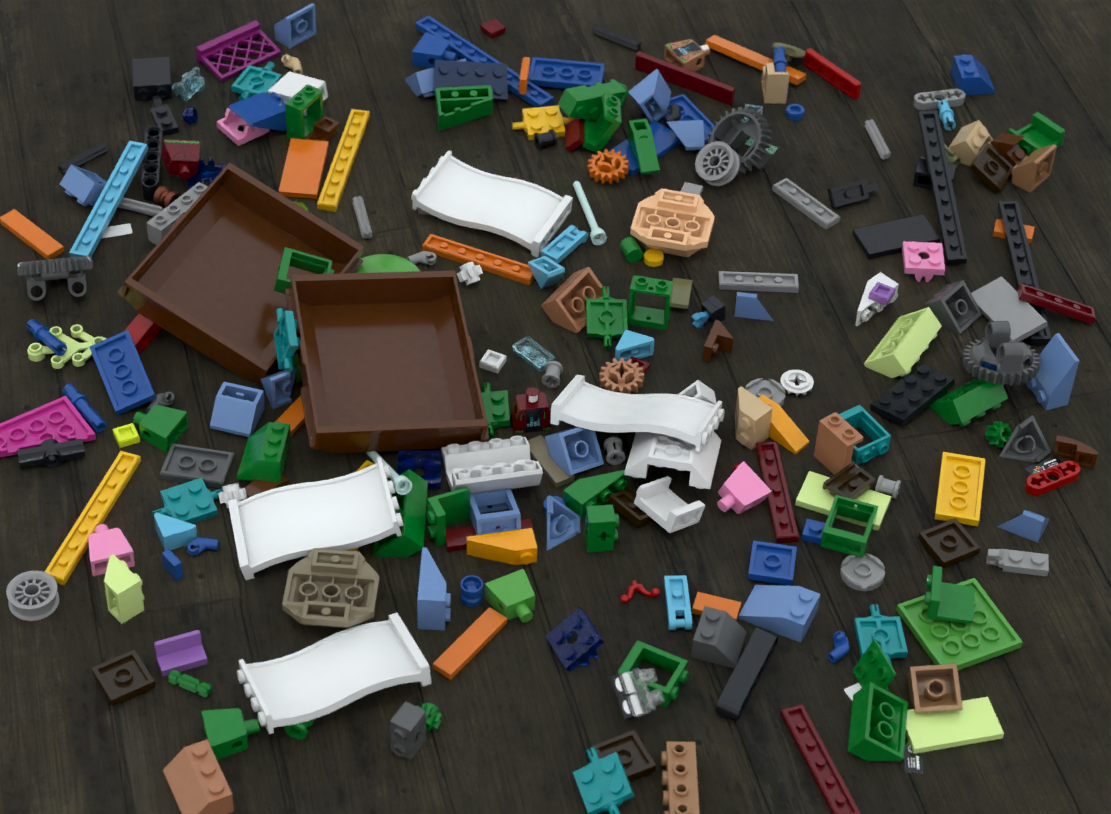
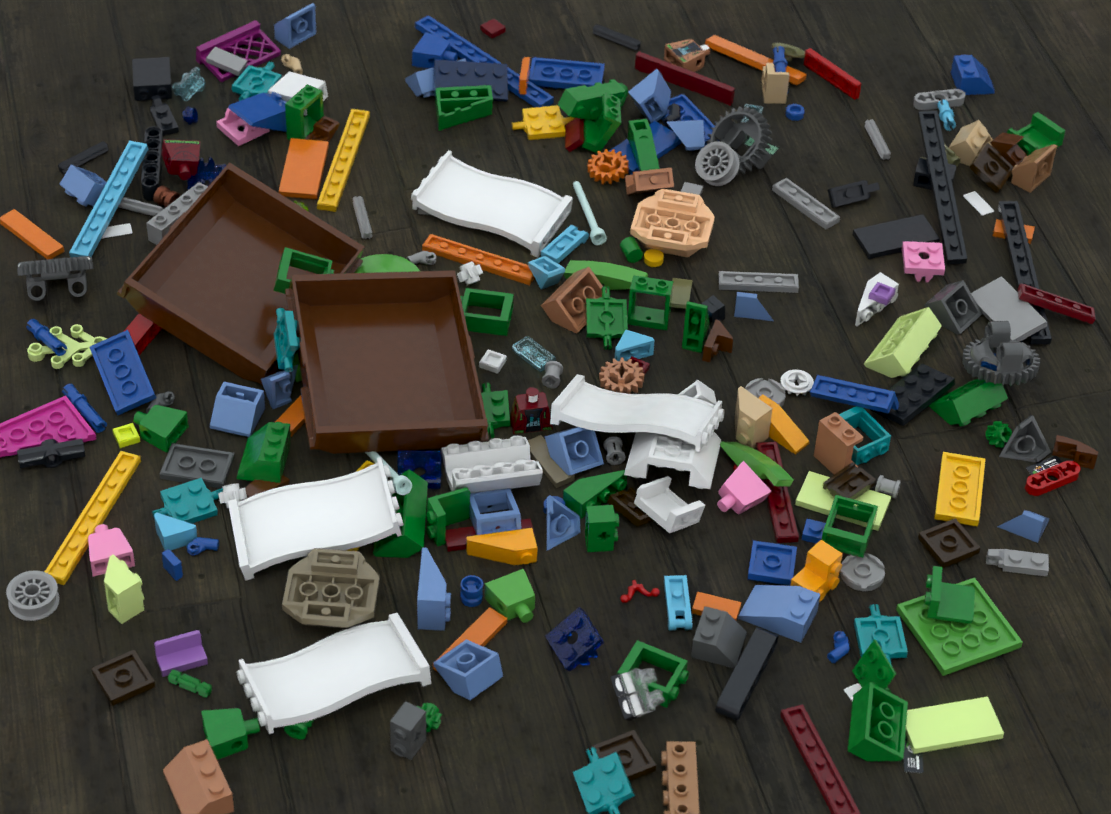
(226, 61): none -> light grey tile
(469, 669): none -> medium blue slope
(489, 299): none -> green window
(545, 139): black bush -> none
(609, 274): none -> bright green slope
(649, 181): none -> nougat panel
(695, 327): none -> green slope
(760, 463): none -> bright green slope
(820, 570): none -> light orange brick
(854, 394): none -> blue fence
(934, 688): medium nougat slope -> none
(978, 203): none -> white sticker
(1055, 375): medium blue slope -> none

